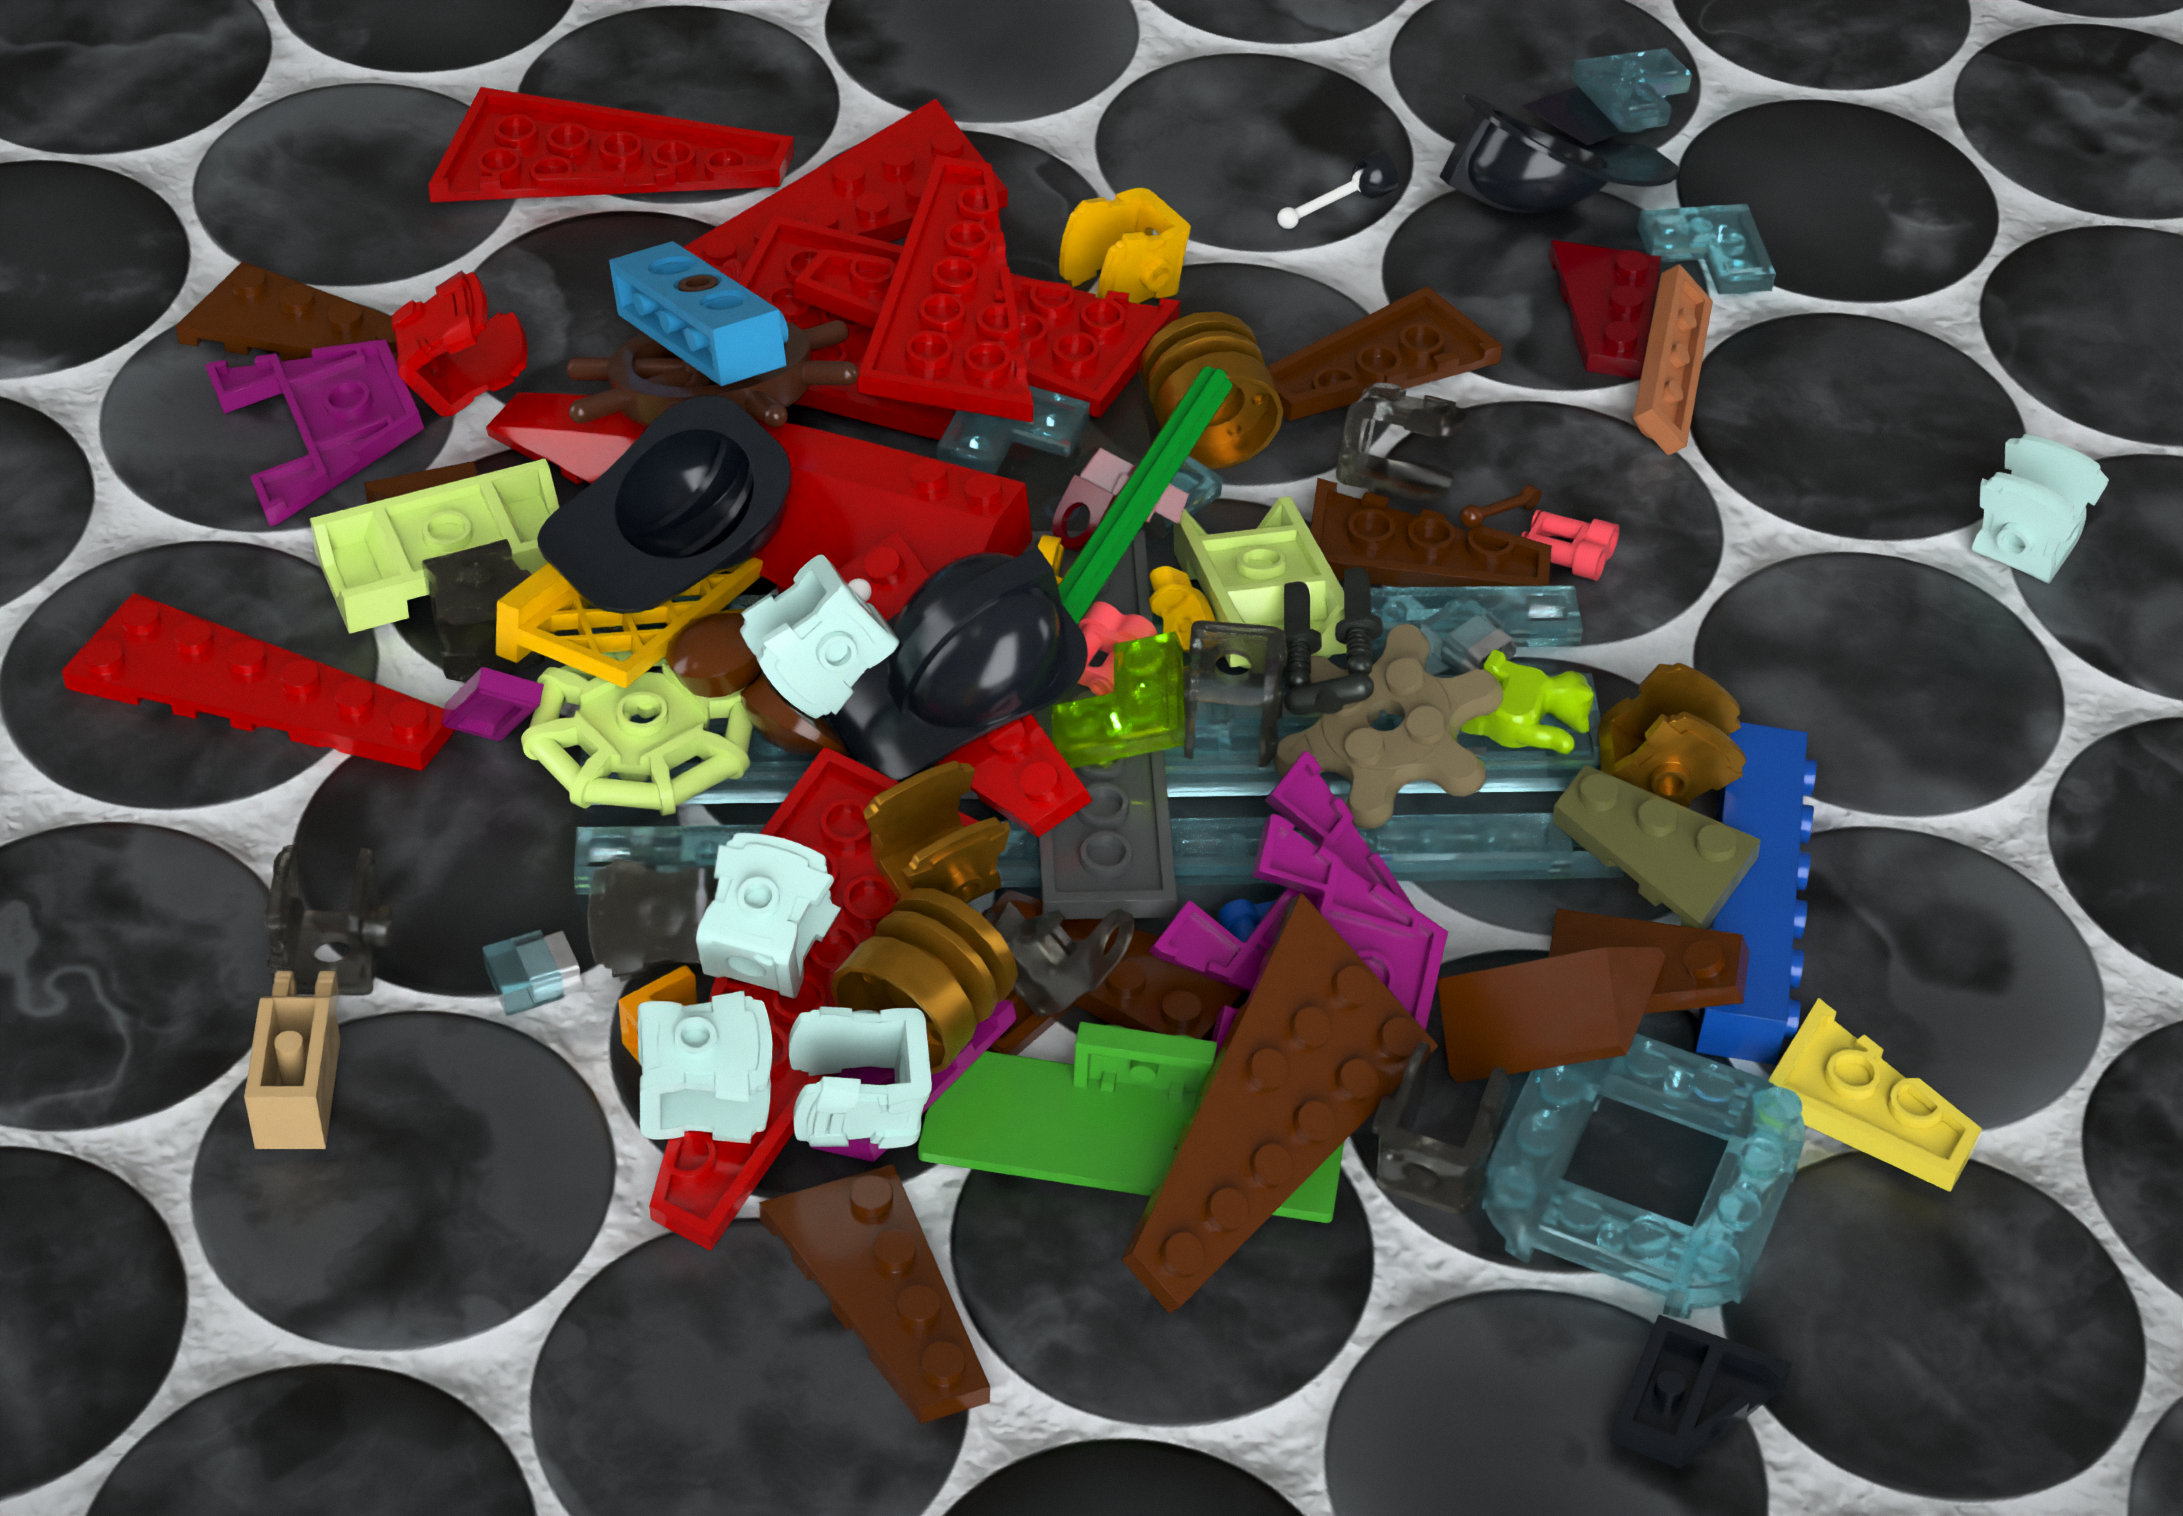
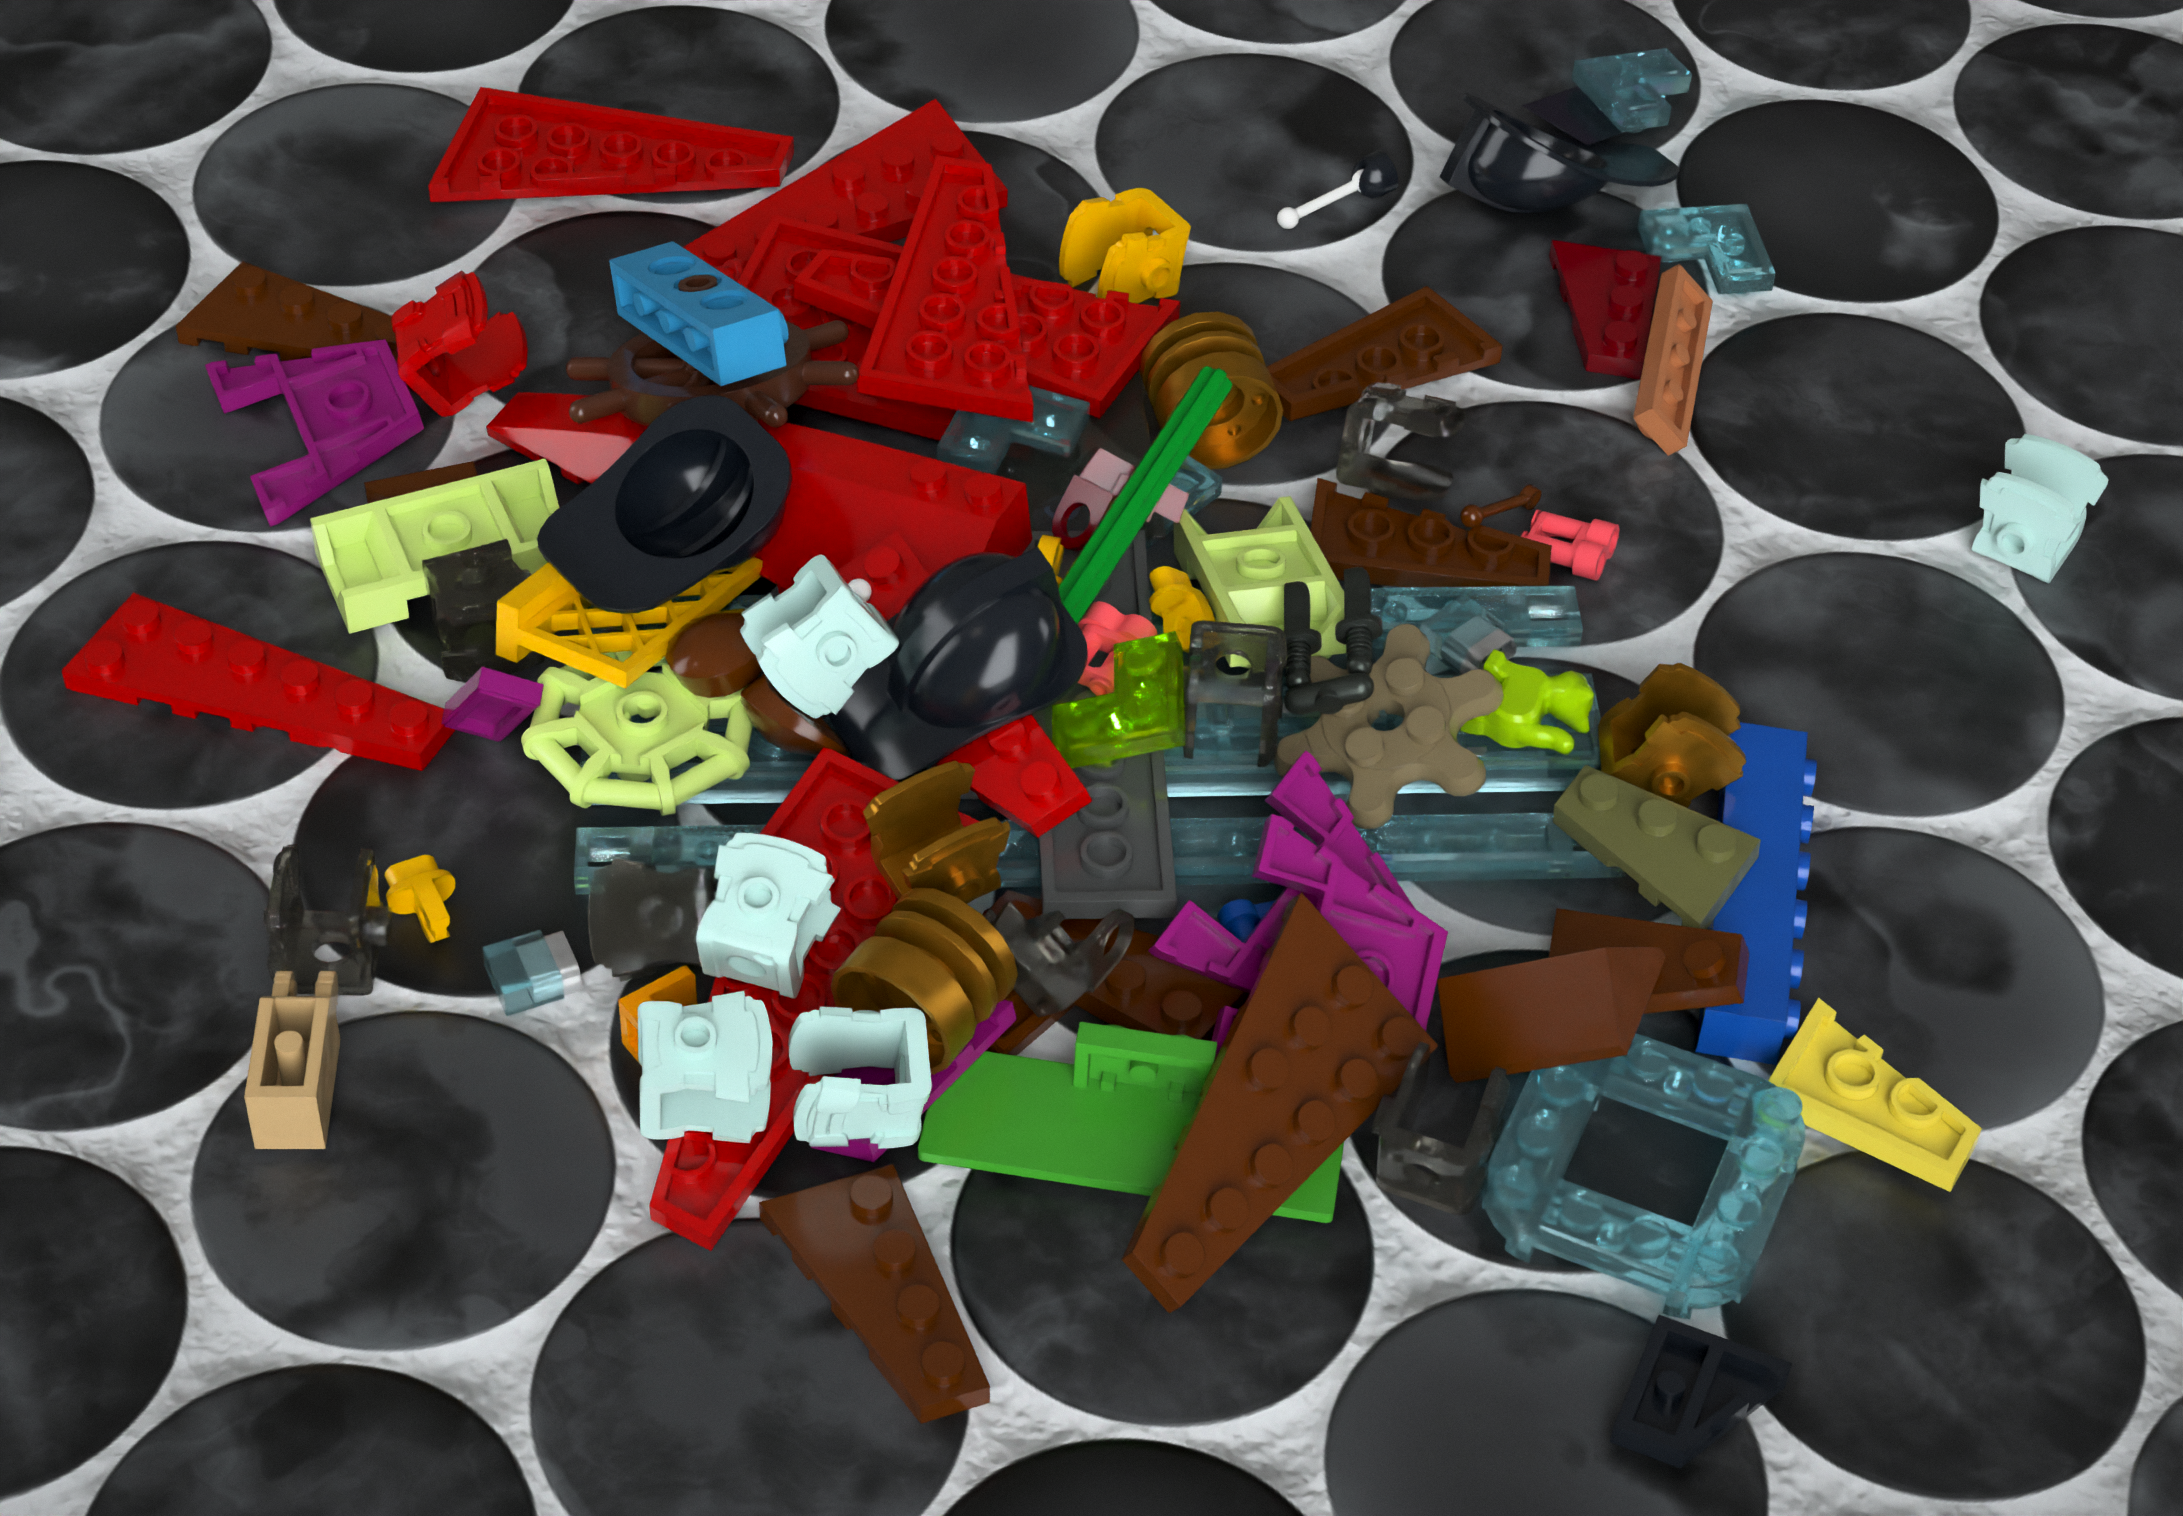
(421, 889): none -> yellow piece

